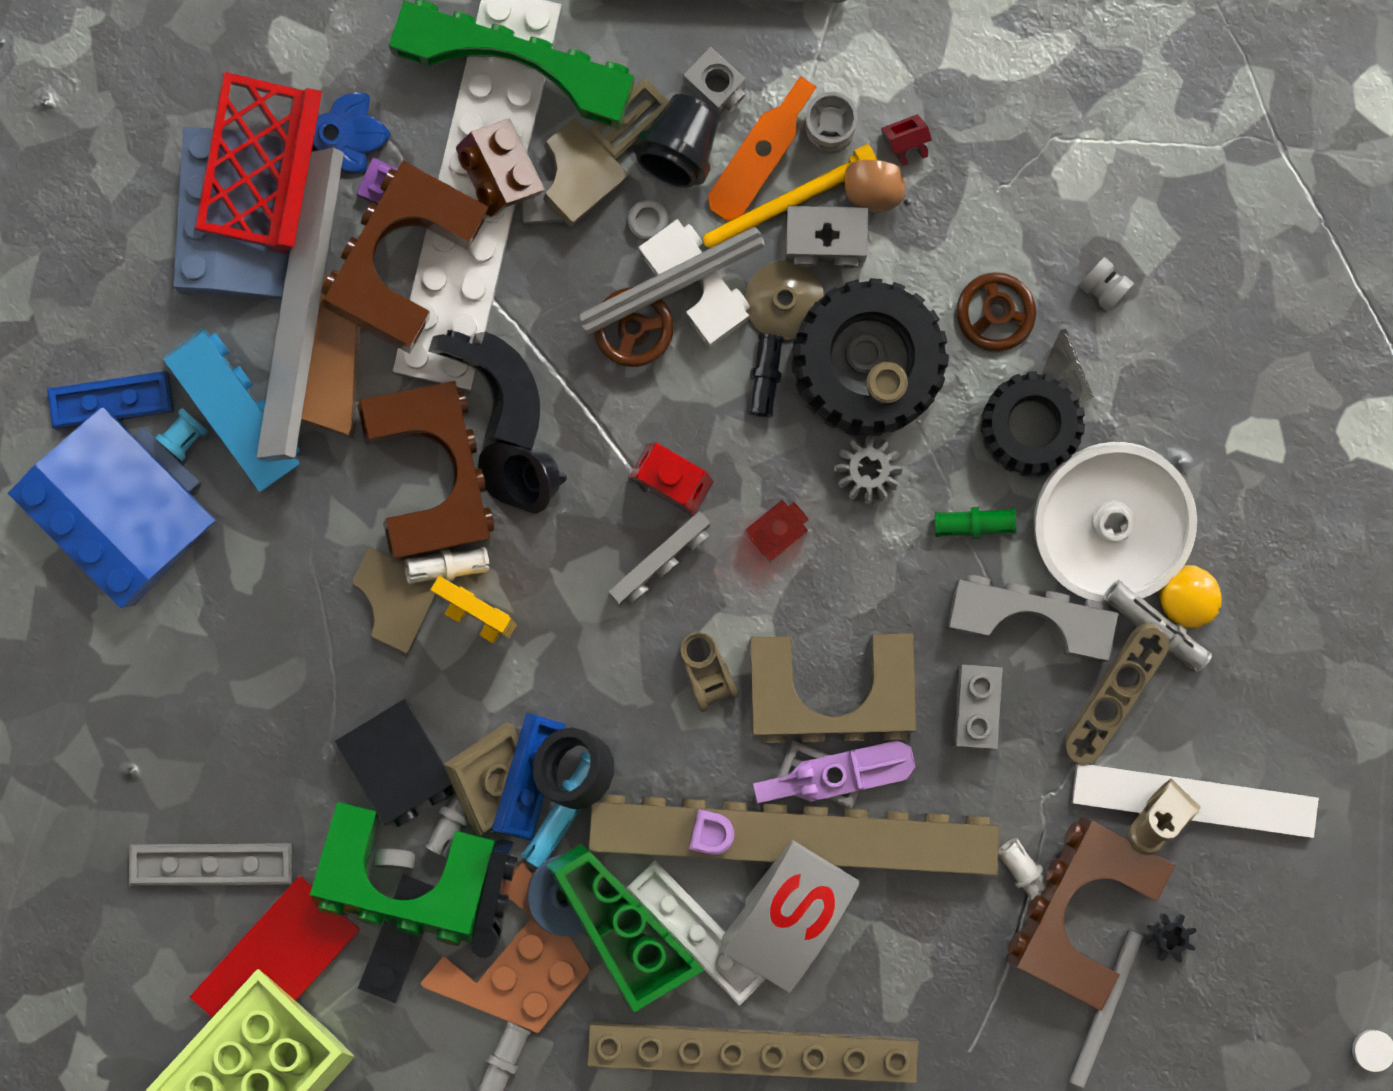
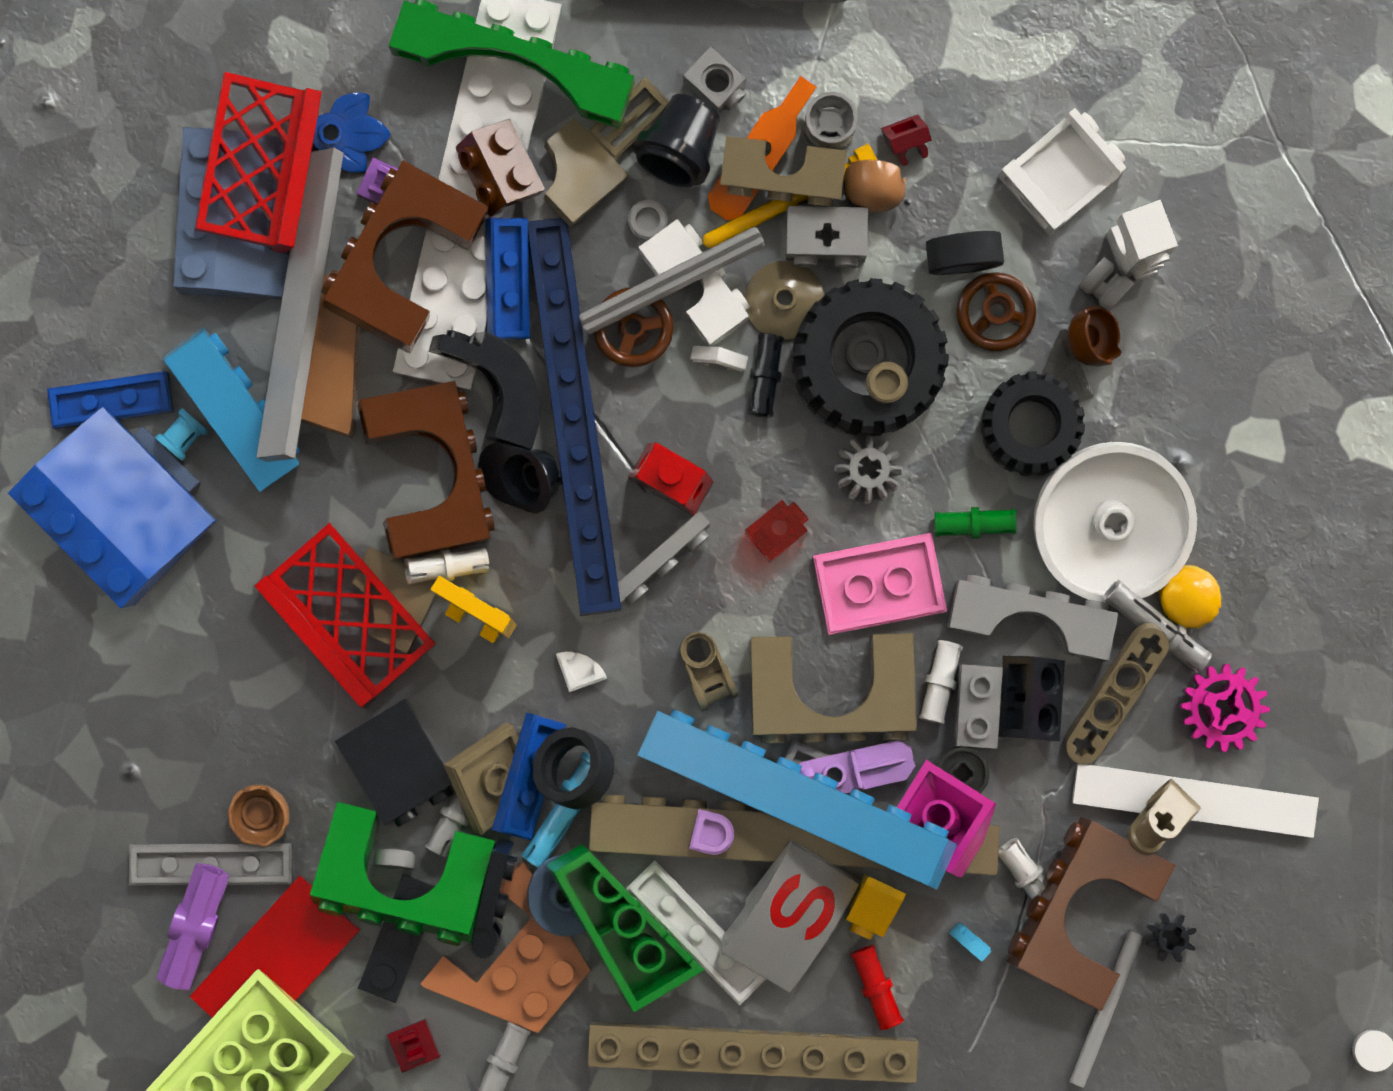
(192, 926): none -> medium lavender piece
(258, 815): none -> medium nougat hair
(320, 640): none -> red fence
(413, 1045): none -> dark red tile
(507, 278): none -> blue tile
(573, 417): none -> dark blue plate
(579, 670): none -> white tile
(716, 355): none -> white tile
(746, 169): none -> dark tan arch
(797, 799): none -> dark azure brick
(873, 907): none -> yellow slope
(877, 987): none -> red pin
(879, 584): none -> bright pink tile
(940, 682): none -> white pin
(953, 806): none -> dark pink slope
(964, 252): none -> black tyre
(966, 766): none -> pearl dark grey wheel
(970, 941): none -> medium azure tile
(1031, 698): none -> black brick
(1063, 171): none -> white panel
(1094, 336): none -> reddish brown hair
(1142, 241): none -> white arch
(1240, 714): none -> dark pink gear

